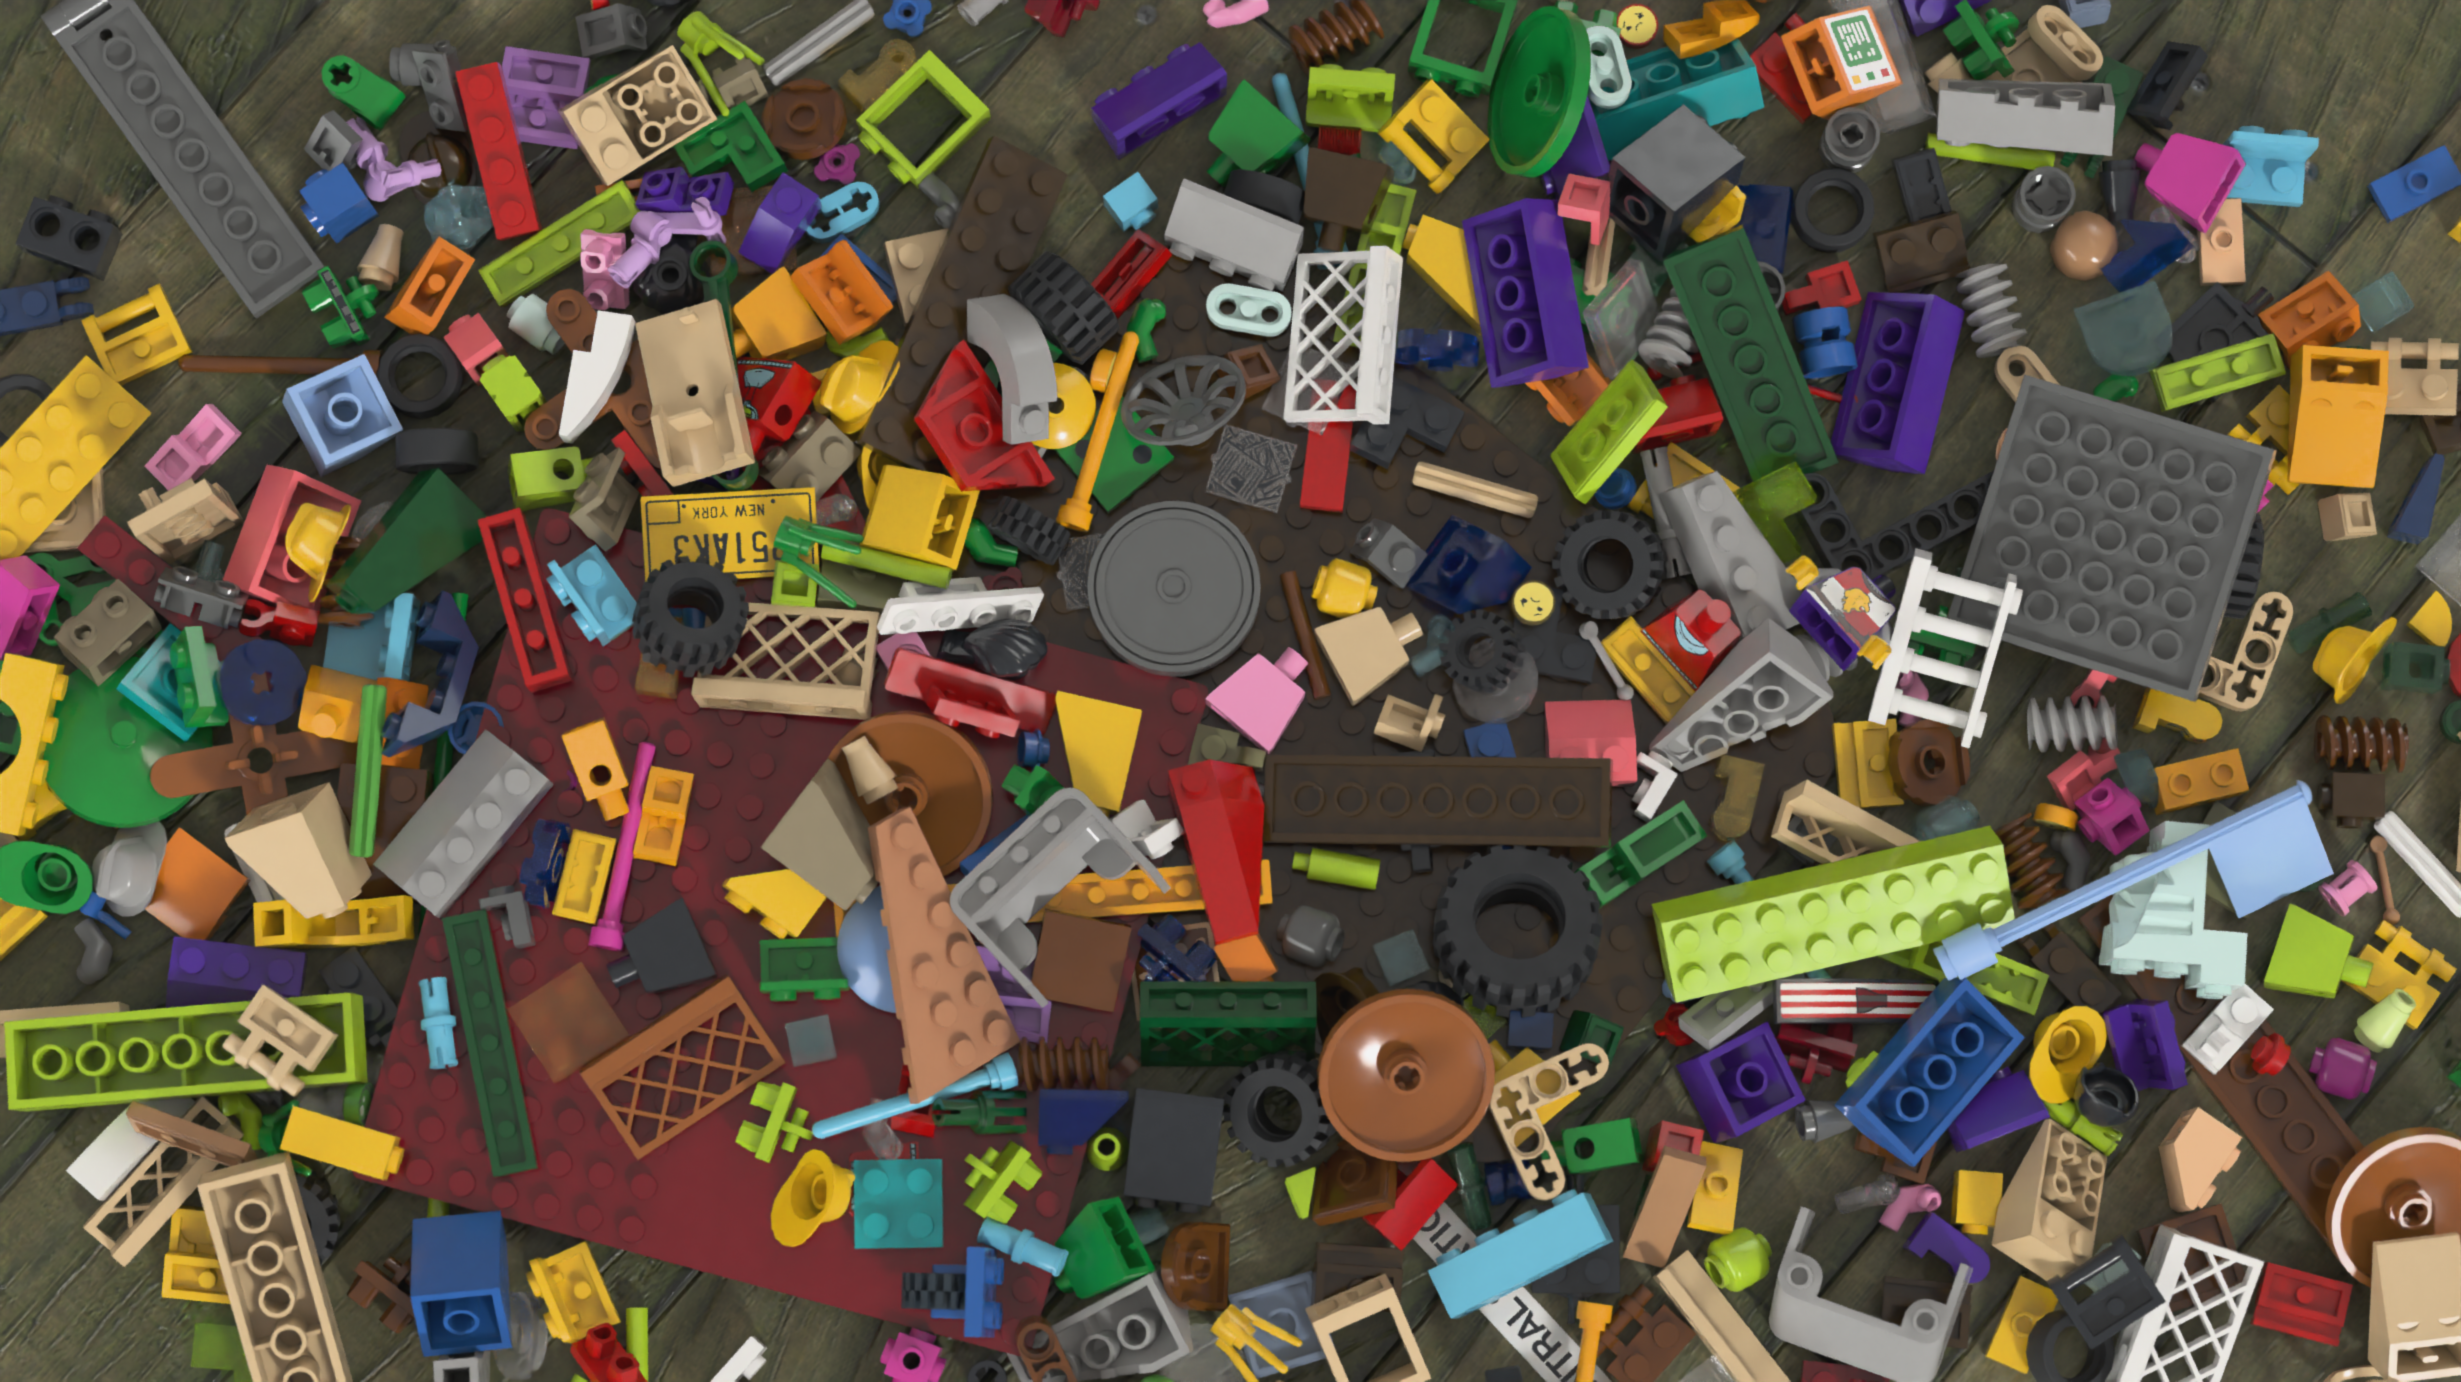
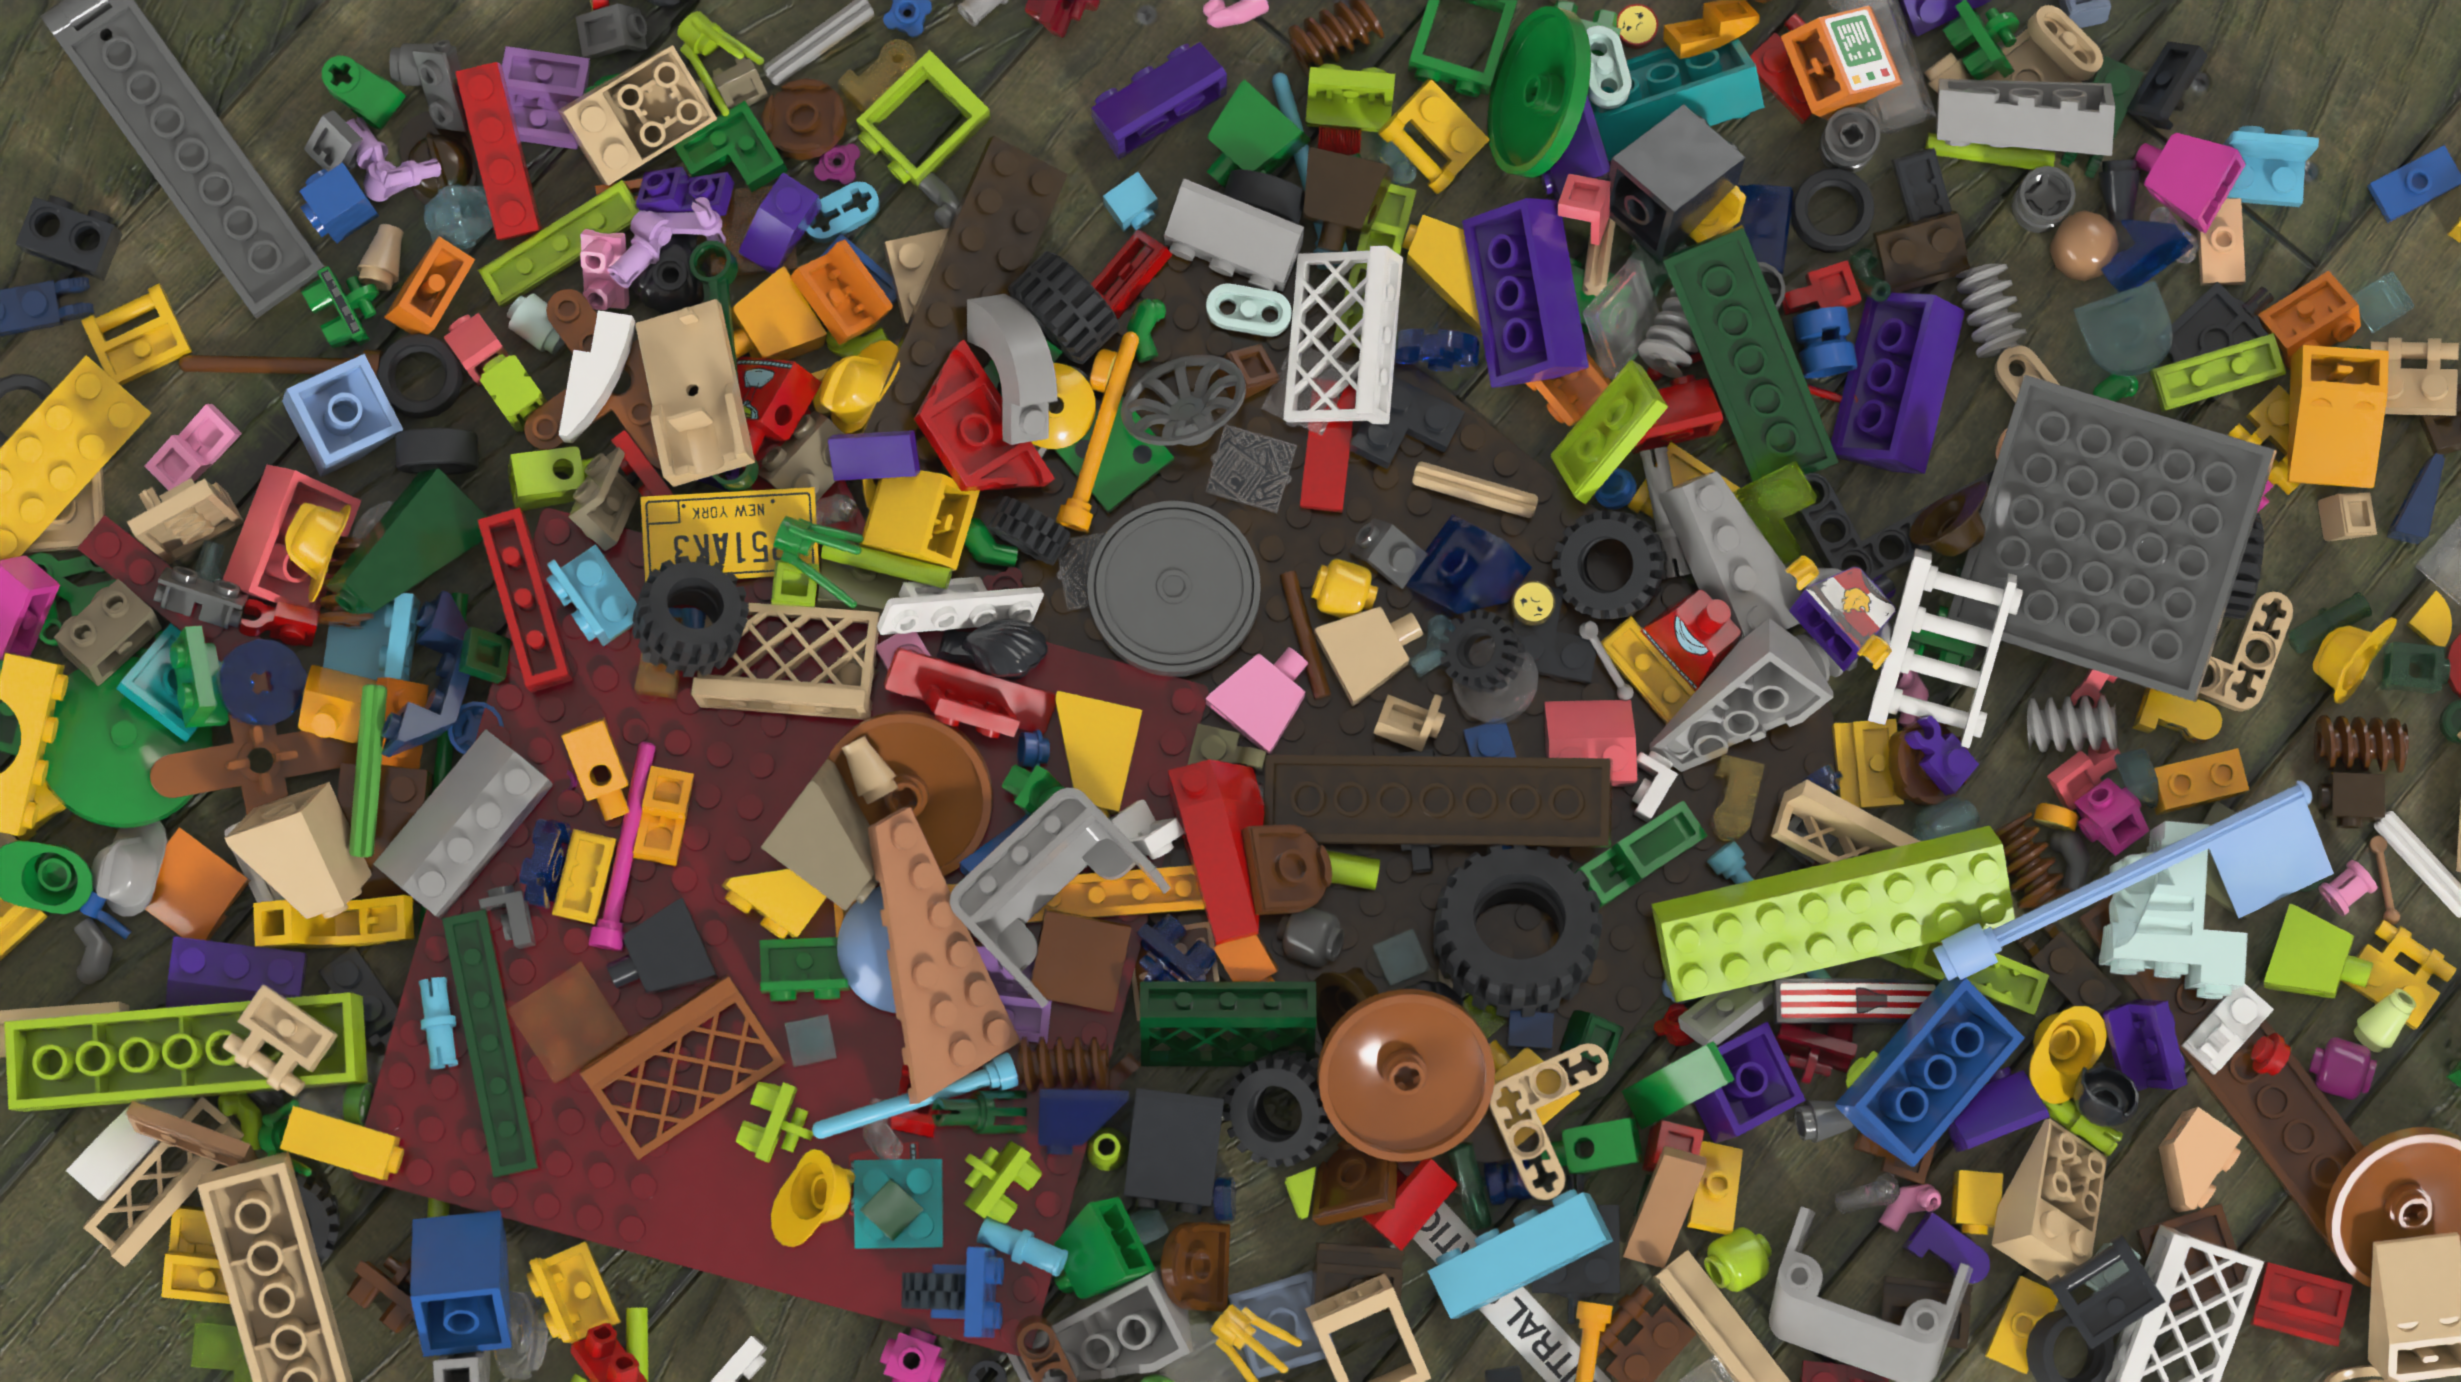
(484, 655): none -> dark green plate
(874, 455): none -> dark purple tile
(892, 1209): none -> dark green slope
(1225, 1199): none -> tile
(1285, 868): none -> reddish brown tile
(1677, 1085): none -> green slope
(1826, 778): none -> clear blue plate
(1865, 280): none -> clear green arm
(1944, 757): none -> dark purple plate
(1952, 522): none -> dark brown piece

